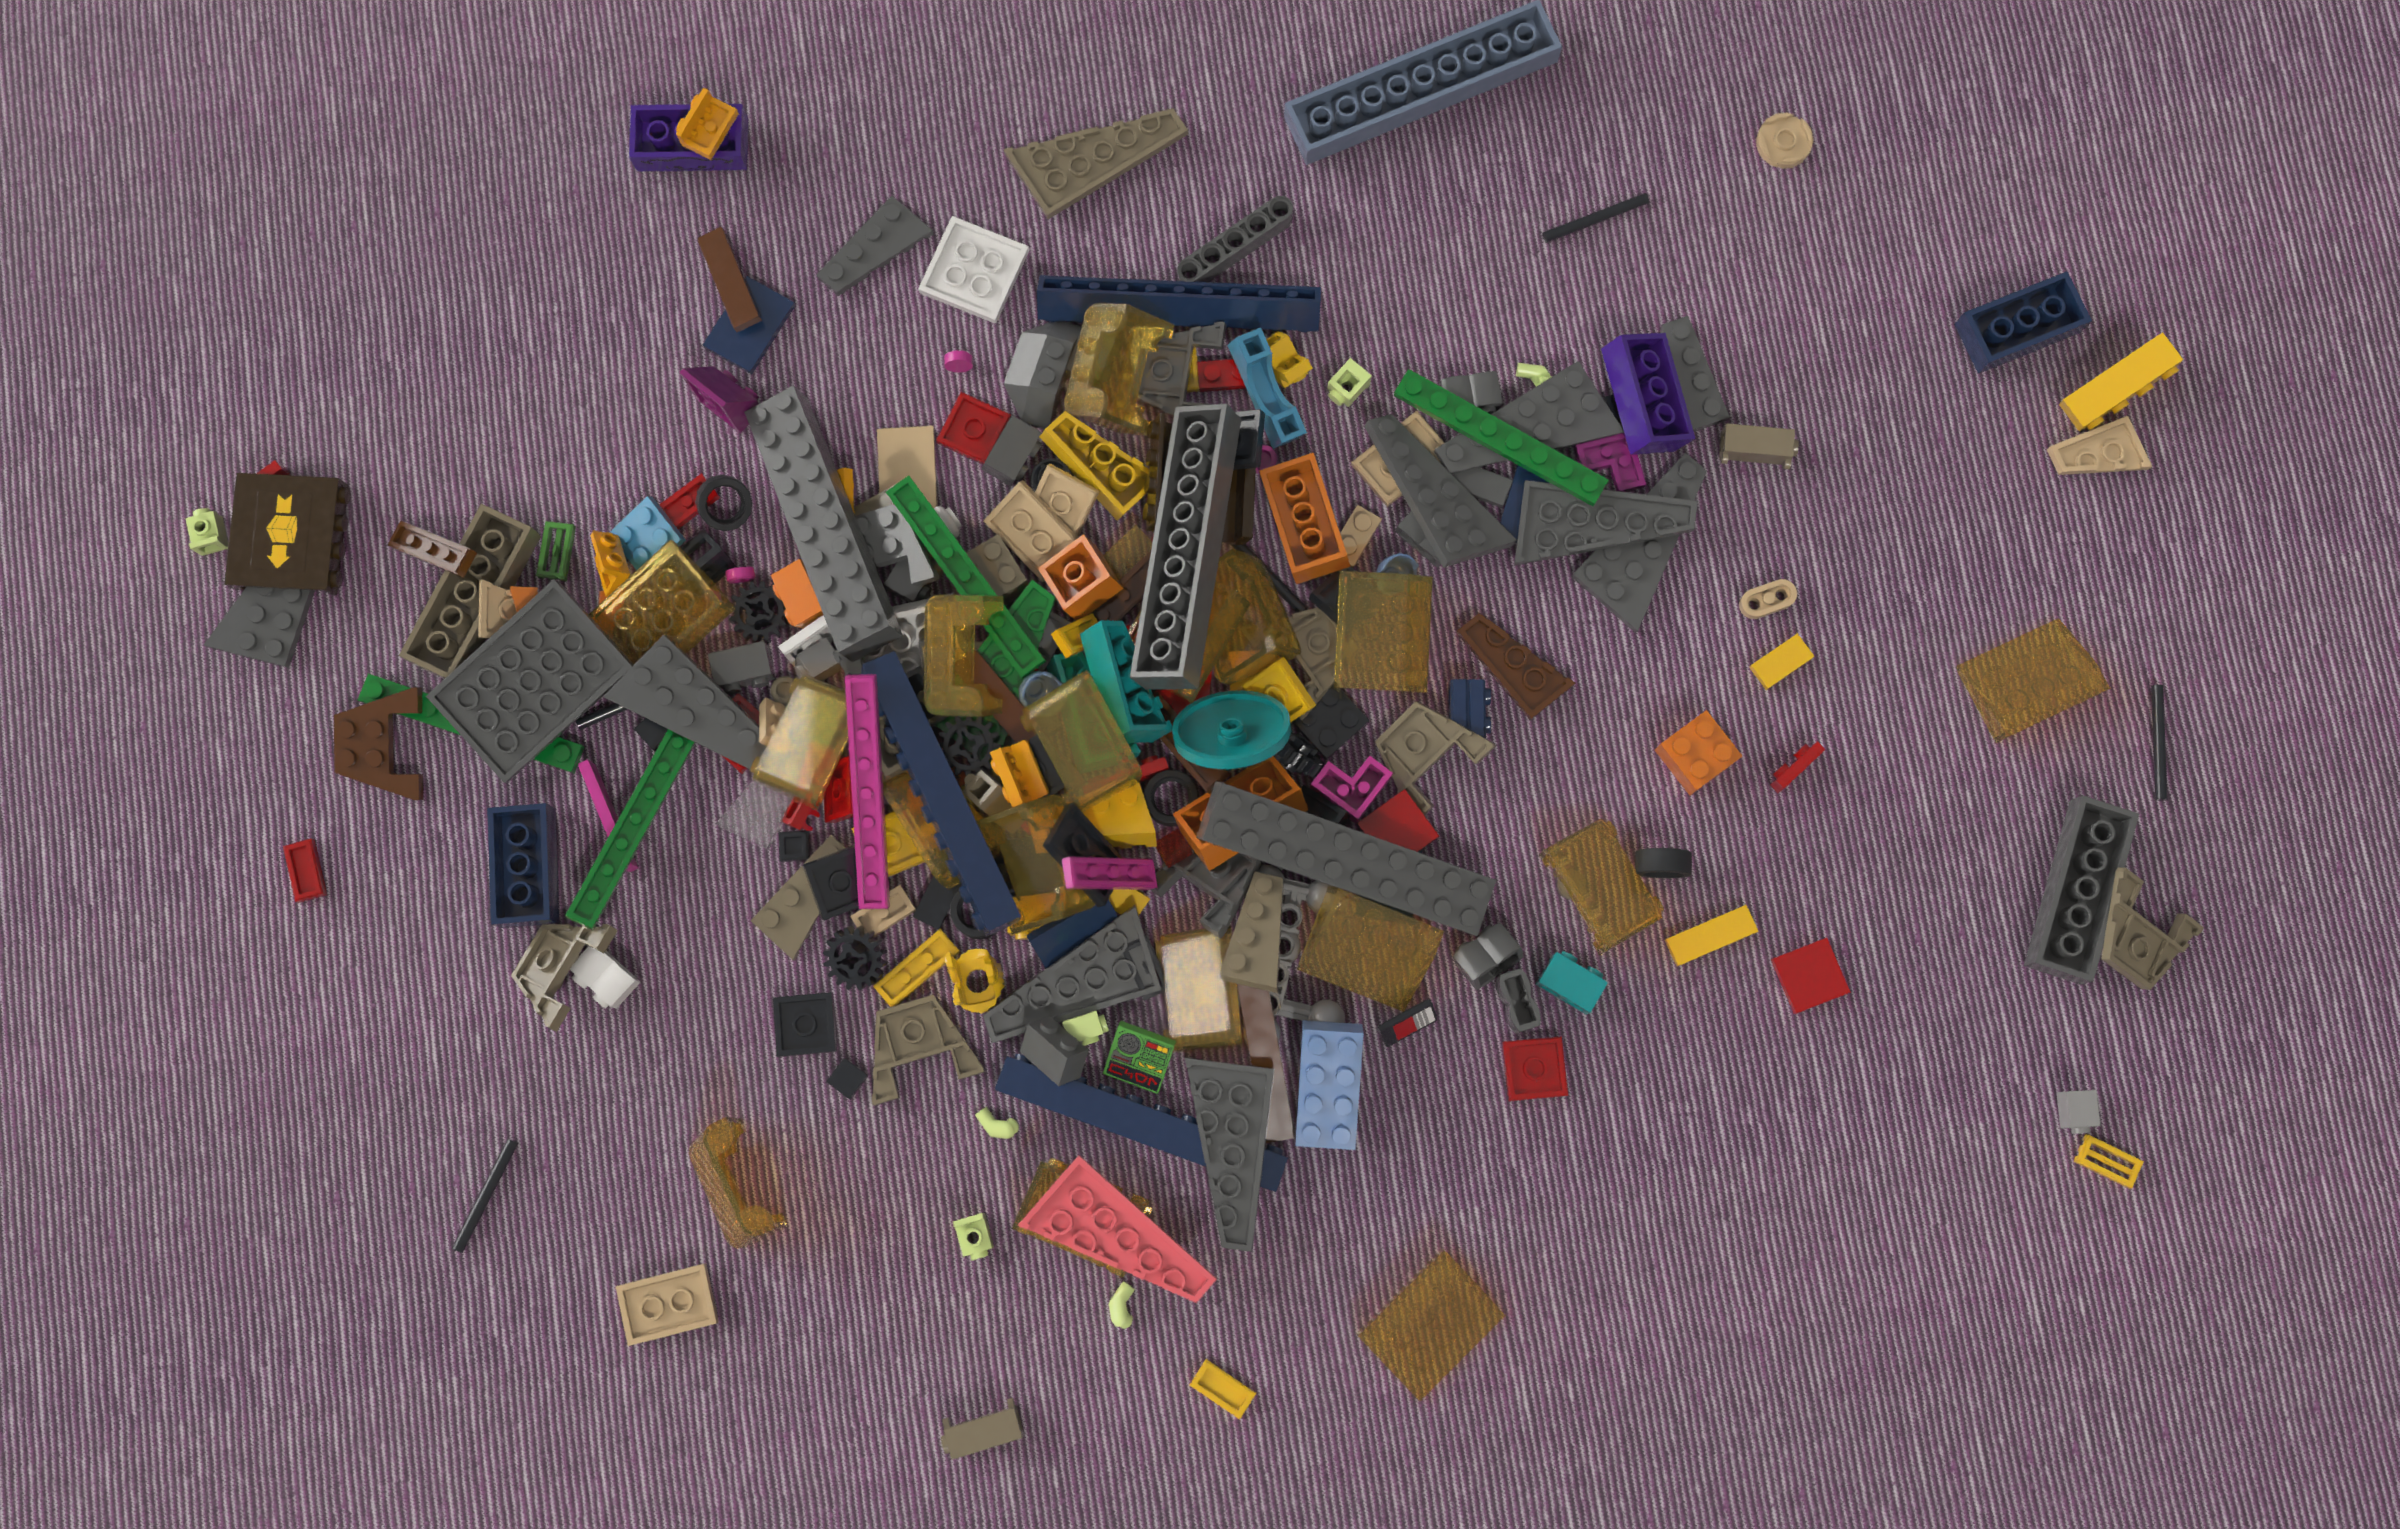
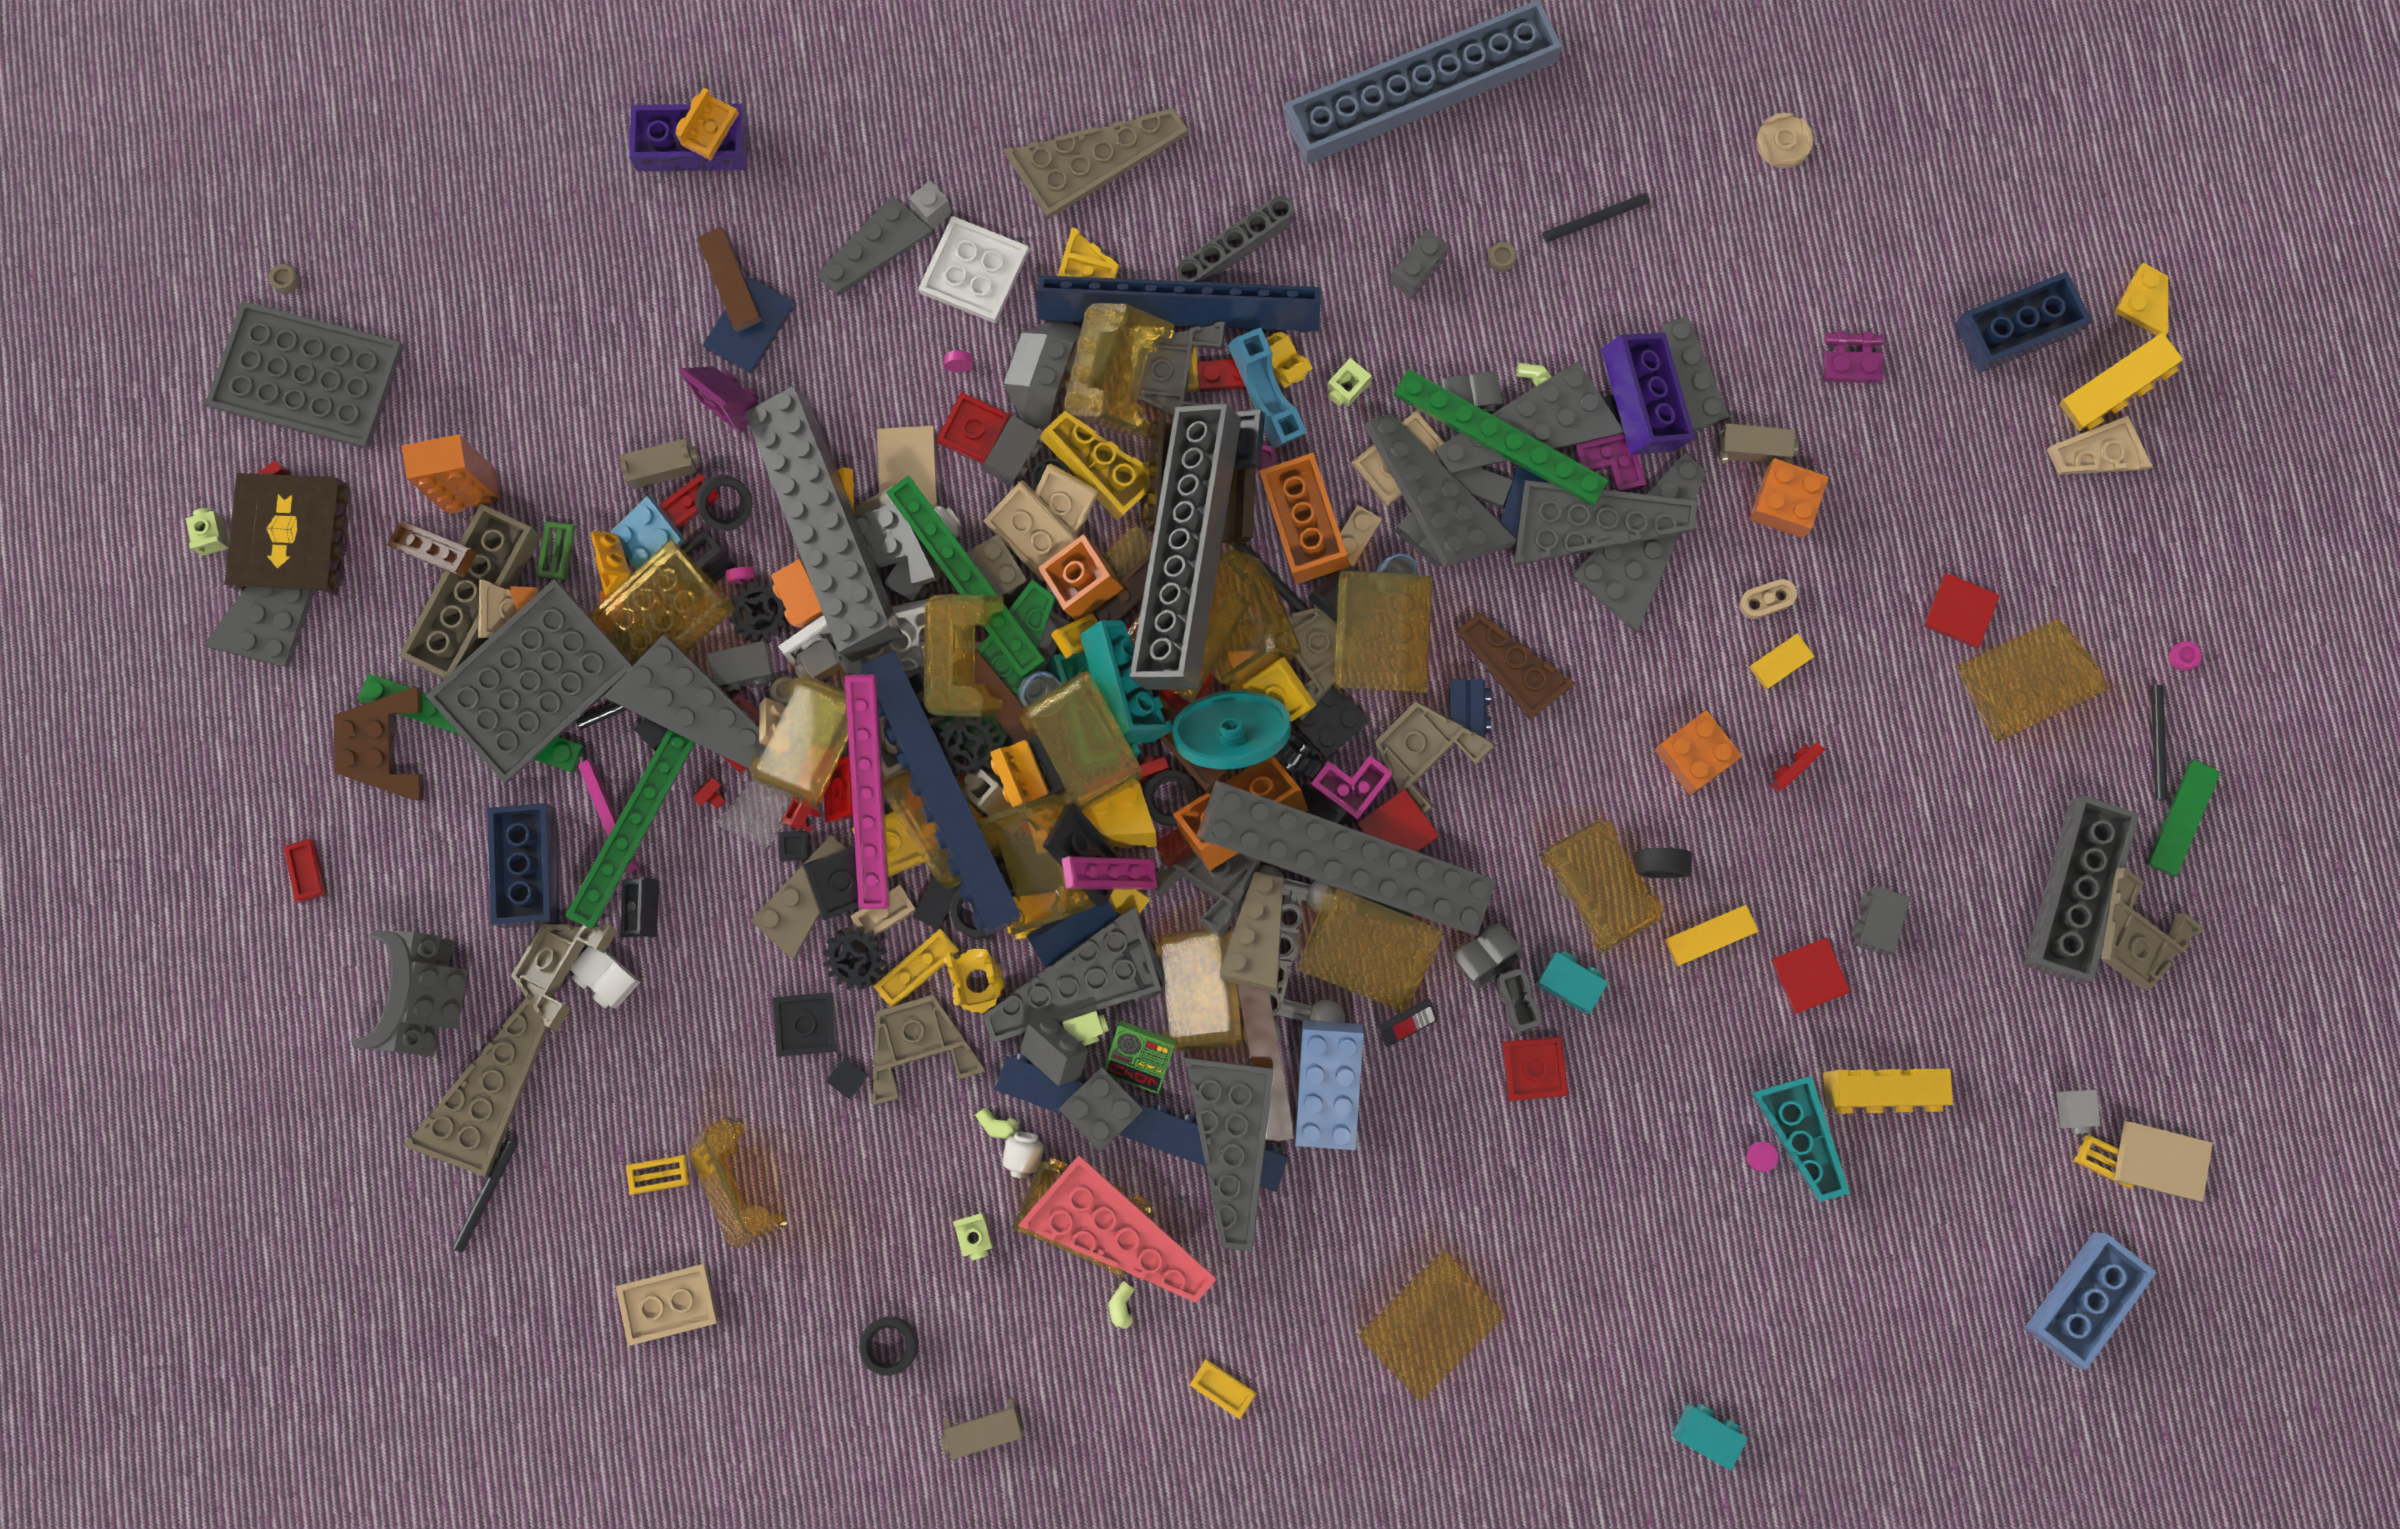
(284, 278): none -> dark tan tile
(304, 375): none -> dark grey plate
(421, 994): none -> dark grey piece
(451, 473): none -> orange brick
(481, 1103): none -> dark tan wing
(639, 908): none -> black slope
(659, 463): none -> dark tan brick
(683, 1170): none -> yellow tile
(708, 792): none -> red tile
(911, 1347): none -> black tyre
(930, 205): none -> light grey brick
(1022, 1154): none -> white head
(1086, 259): none -> yellow wing
(1101, 1109): none -> dark grey plate
(1419, 264): none -> dark grey brick
(1502, 257): none -> dark tan tile
(1710, 1437): none -> teal brick
(1762, 1156): none -> dark pink tile
(1789, 498): none -> orange brick
(1803, 1131): none -> teal wedge
(1853, 366): none -> magenta plate
(1880, 920): none -> dark grey brick
(1887, 1089): none -> yellow wedge
(1961, 610): none -> red tile
(2090, 1300): none -> medium blue brick
(2146, 300): none -> yellow wing
(2163, 1161): none -> tan tile
(2183, 818): none -> green tile
(2185, 656): none -> dark pink tile

